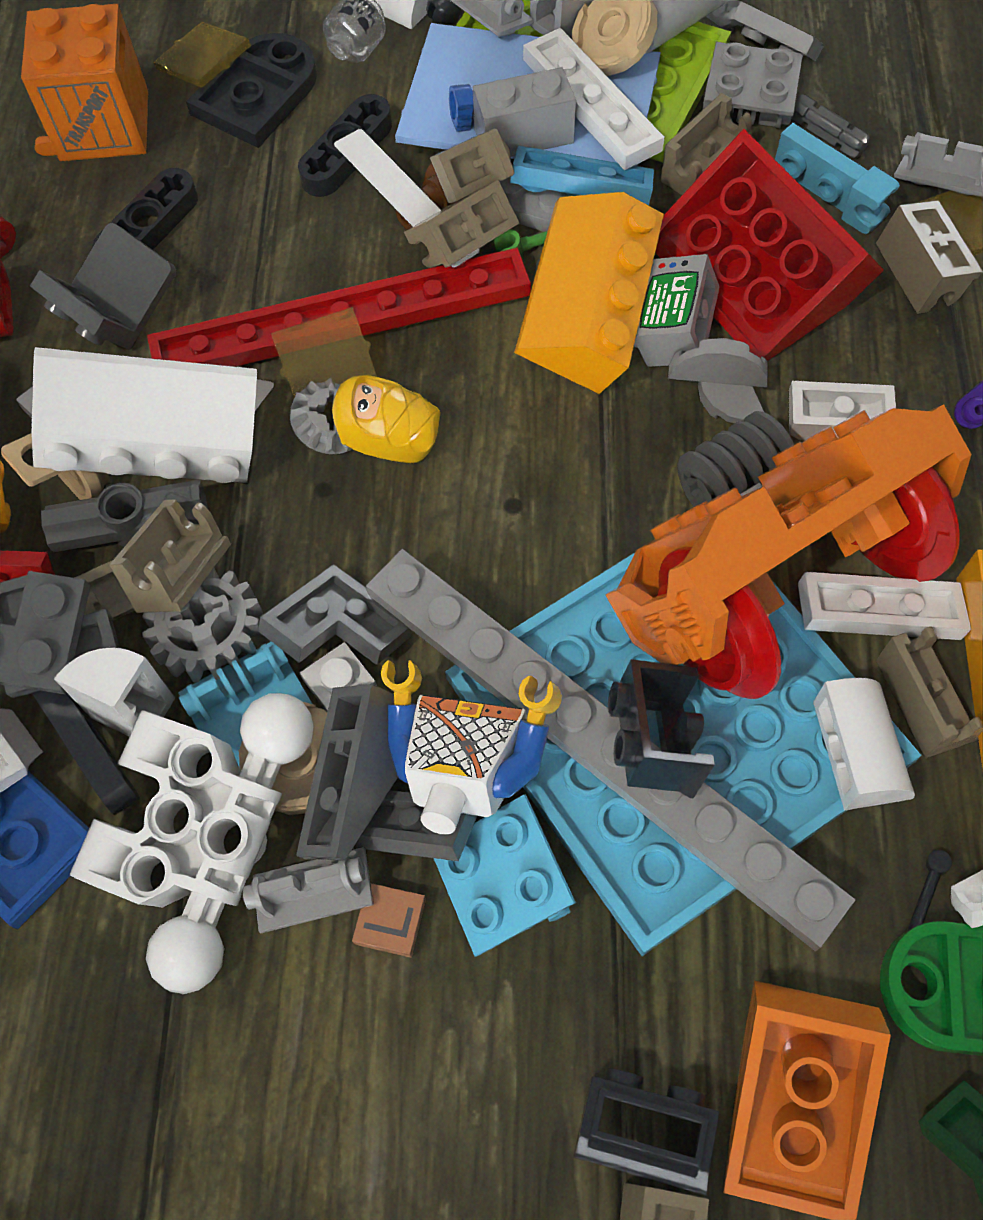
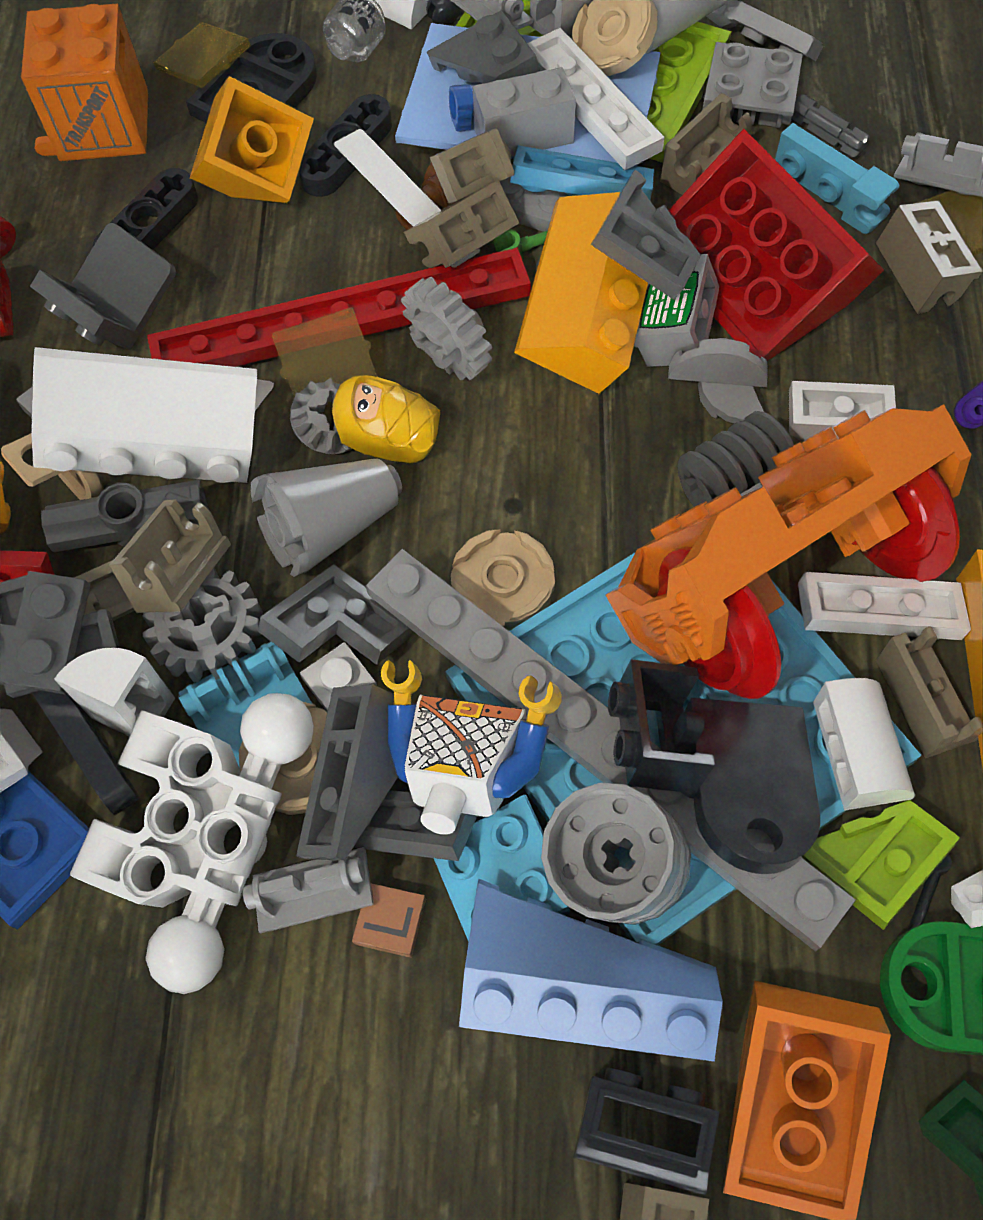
(251, 145): none -> light orange slope
(322, 508): none -> light grey cone
(446, 328): none -> light grey gear
(486, 52): none -> dark grey wing
(505, 576): none -> tan tile
(582, 862): none -> light grey wheel
(582, 984): none -> medium blue wedge
(646, 240): none -> dark grey wing
(757, 782): none -> black tile
(883, 858): none -> lime wing

